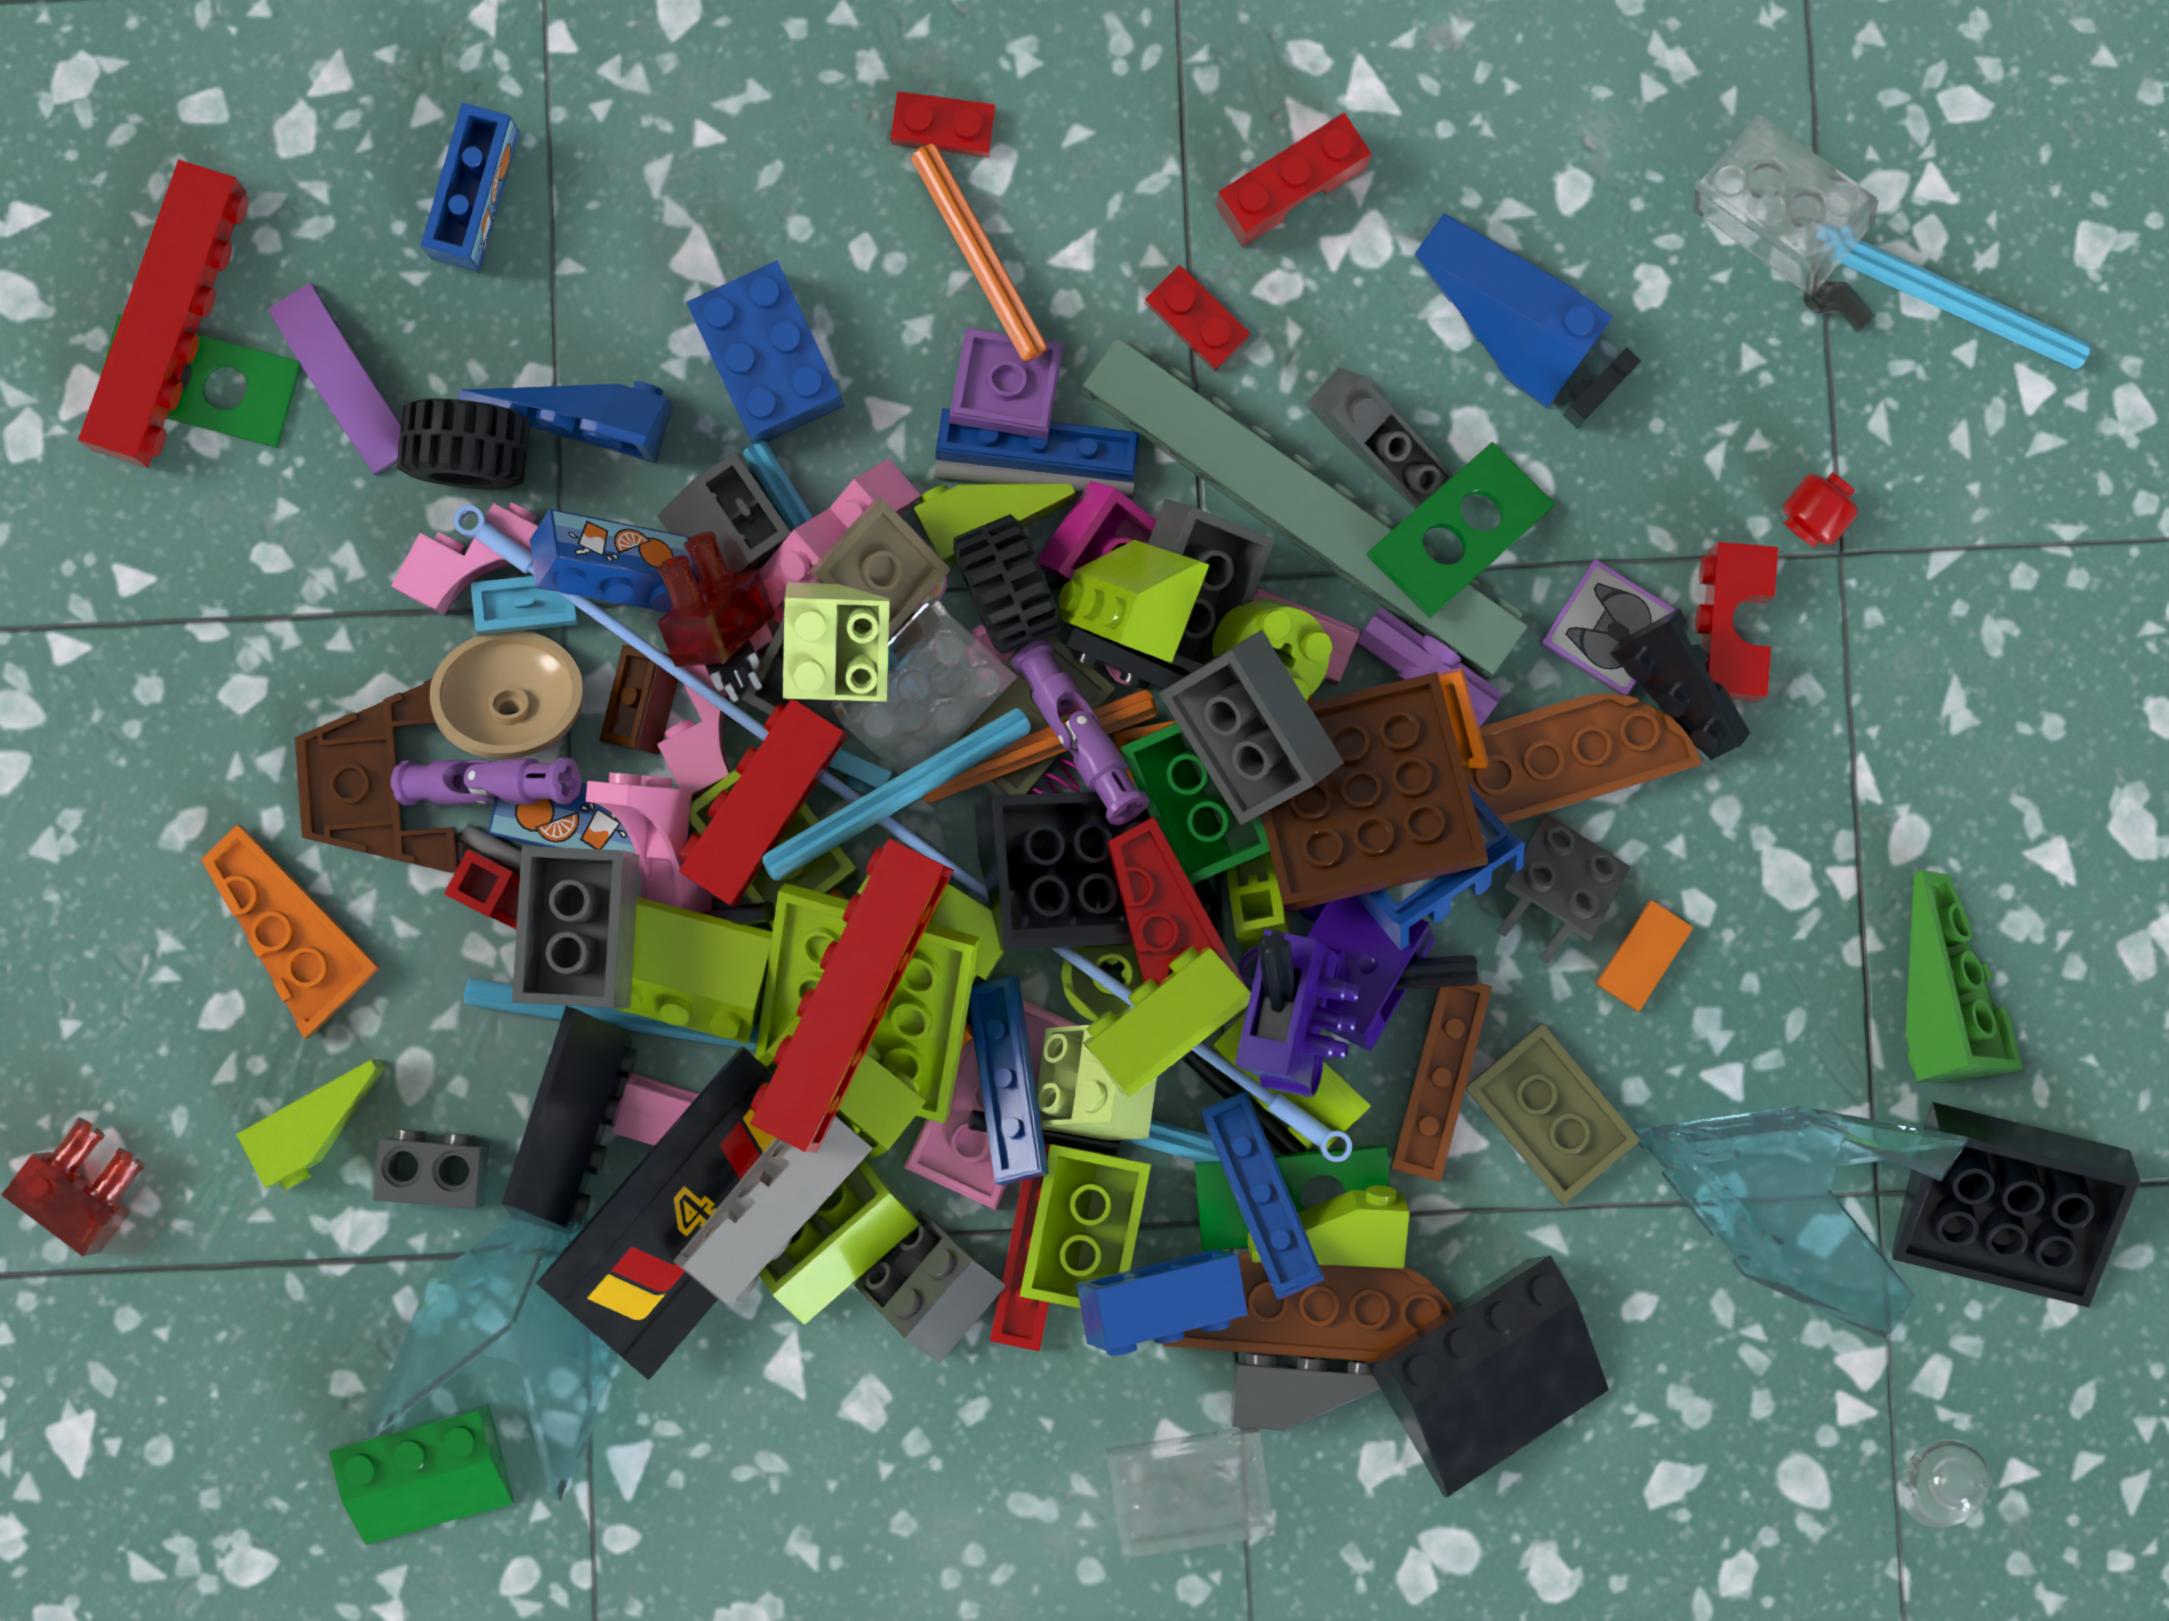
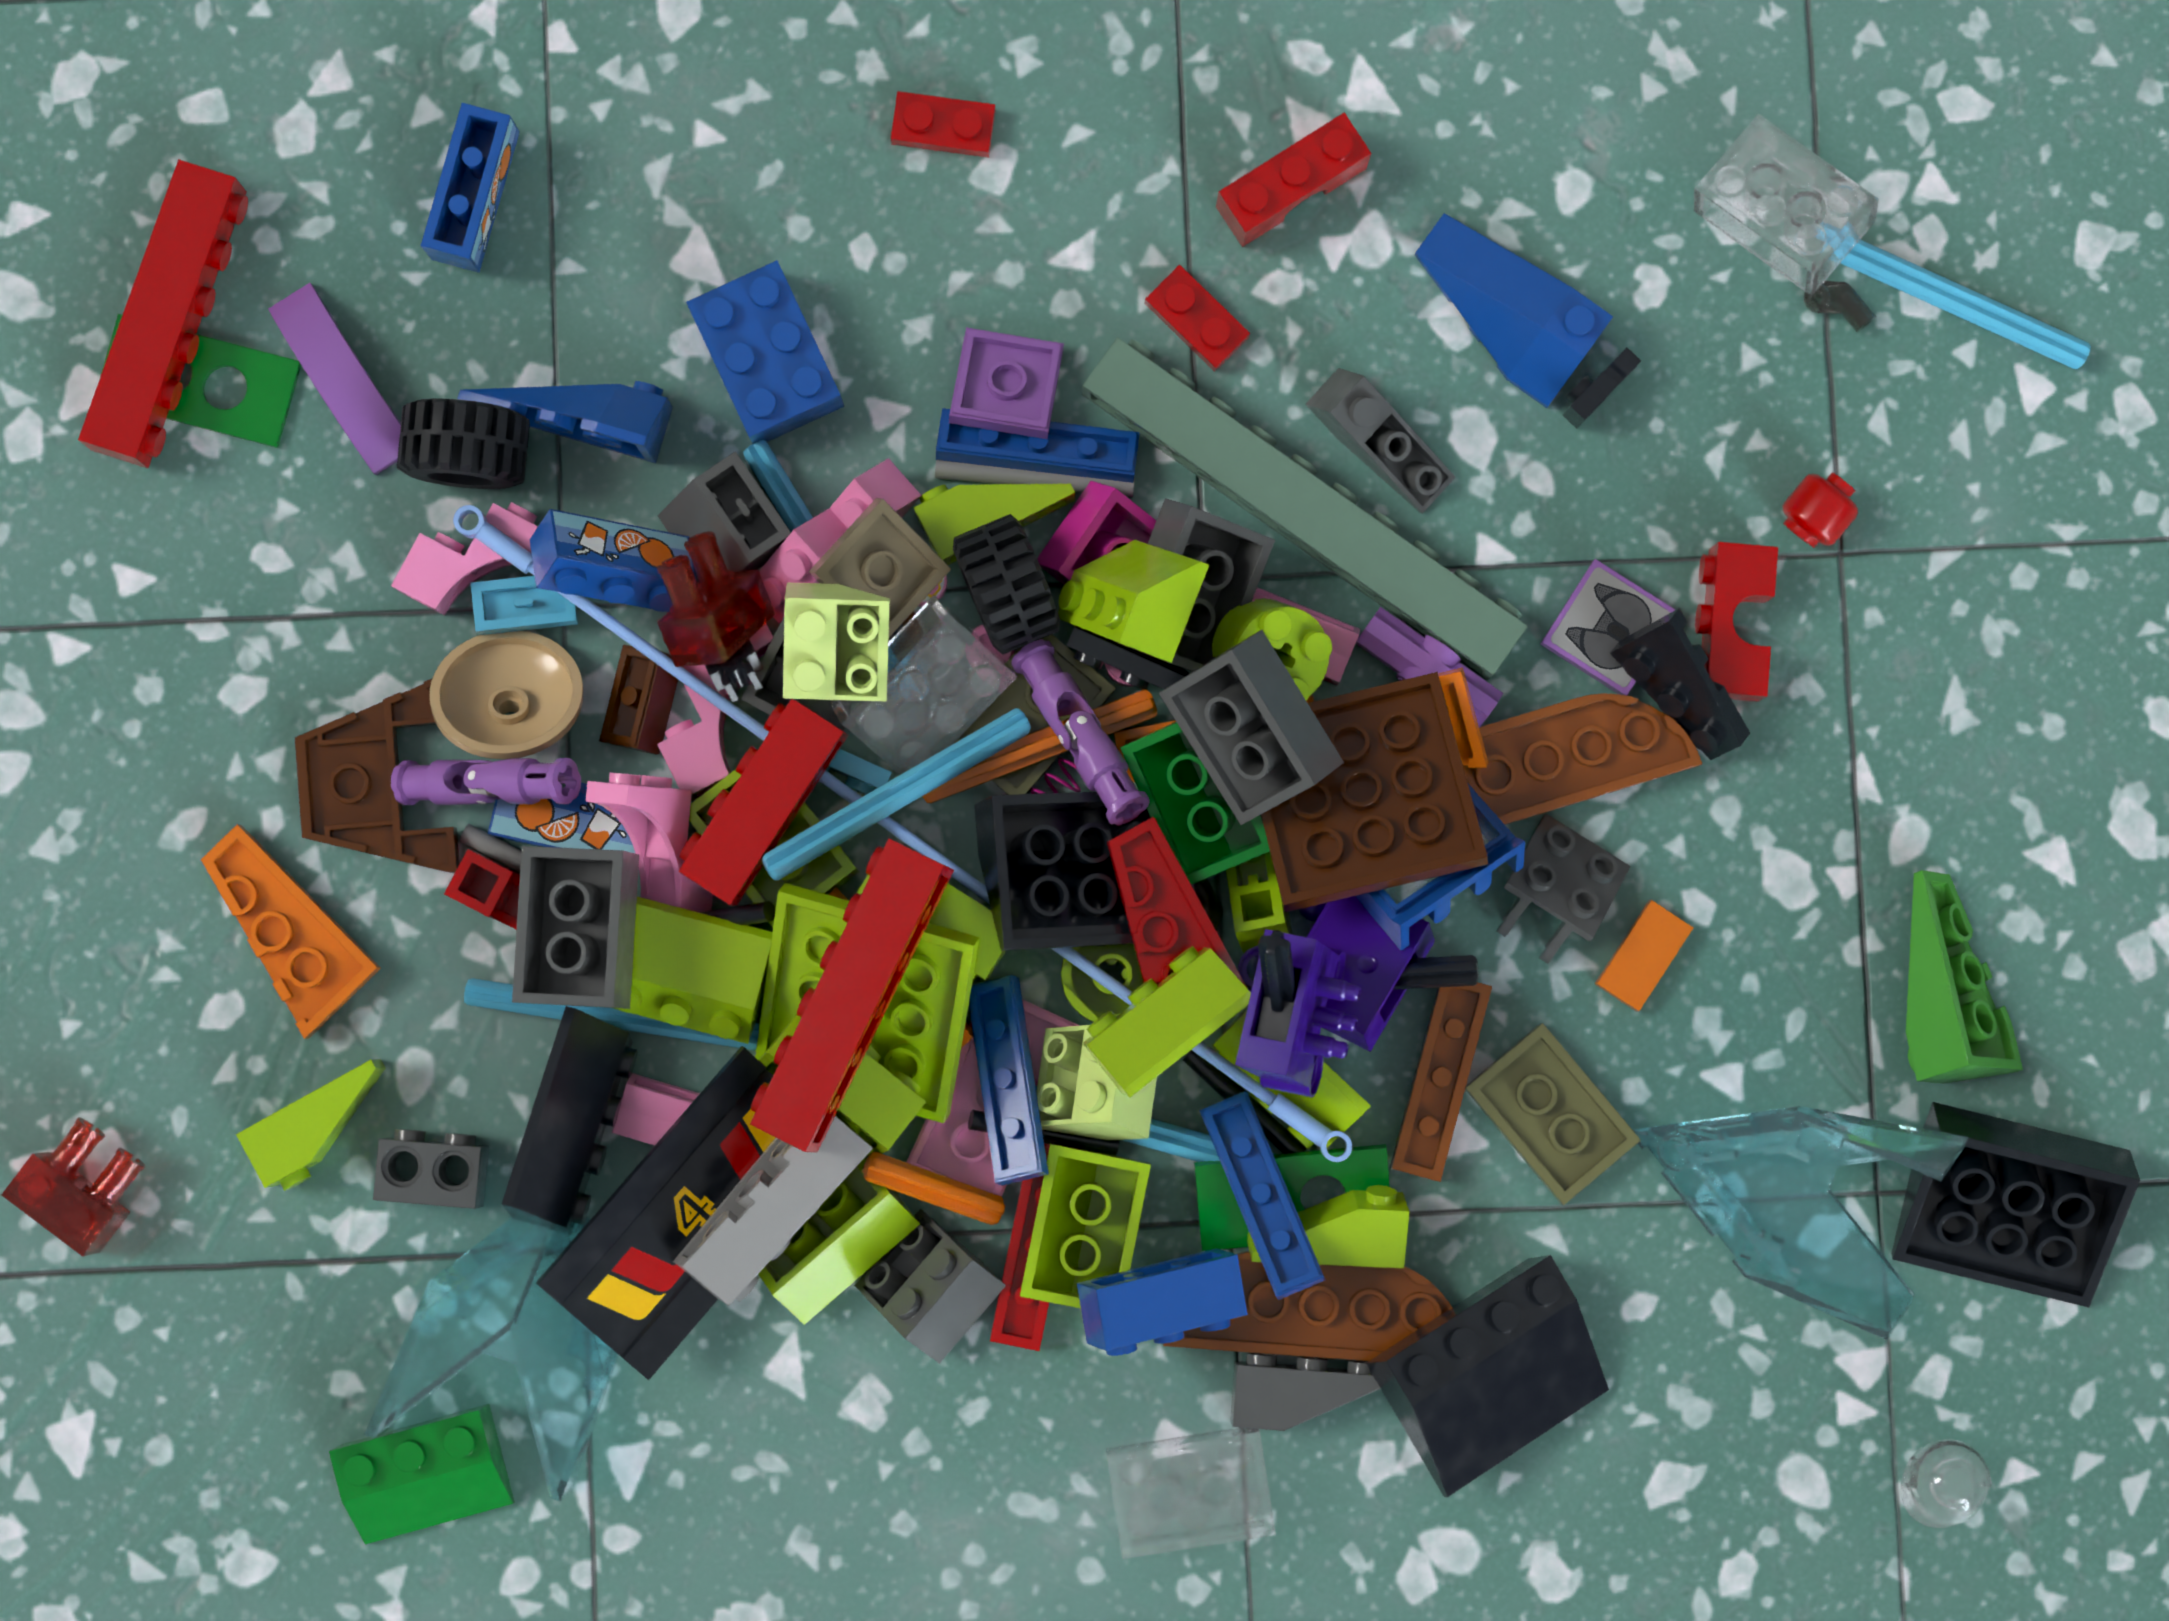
(933, 1188): none -> orange axle
(979, 253): orange axle -> none
(1434, 584): green piece -> none

